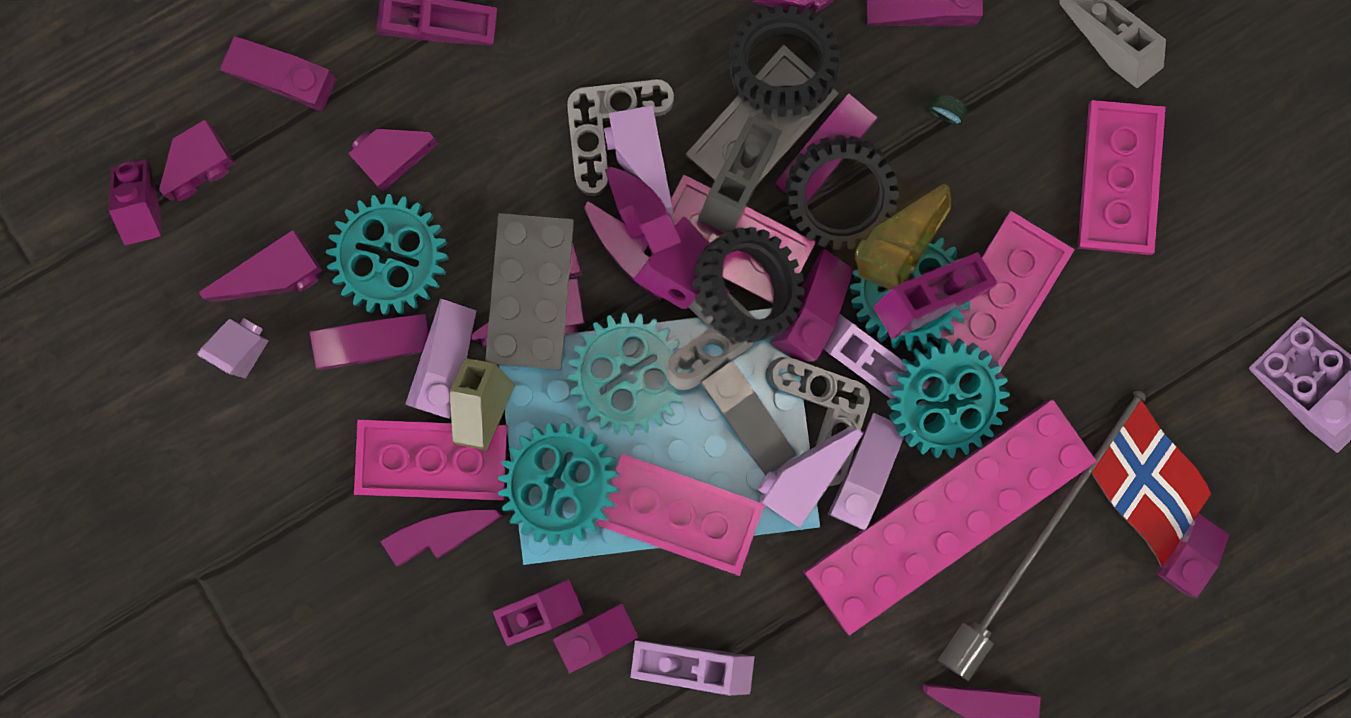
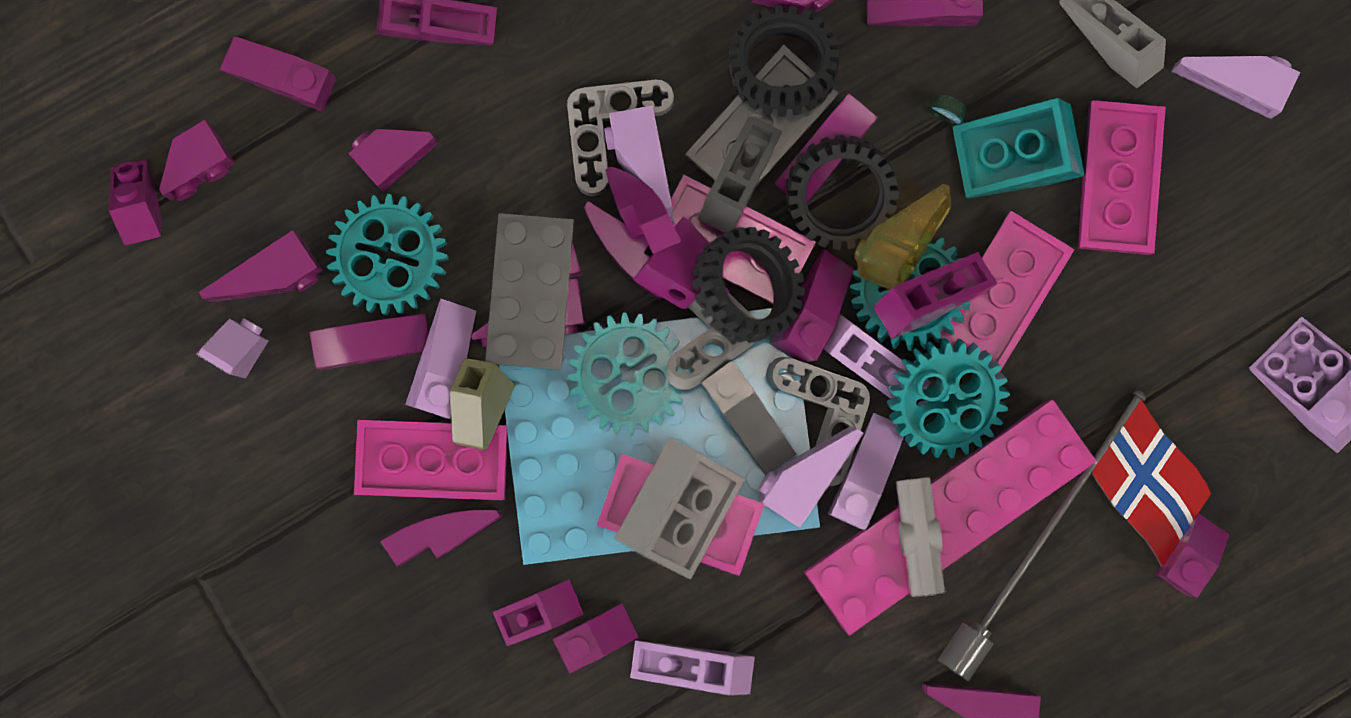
(589, 496): teal gear -> none
(679, 508): none -> light grey slope
(920, 537): none -> light grey piece
(1018, 149): none -> teal slope
(1249, 80): none -> lavender slope

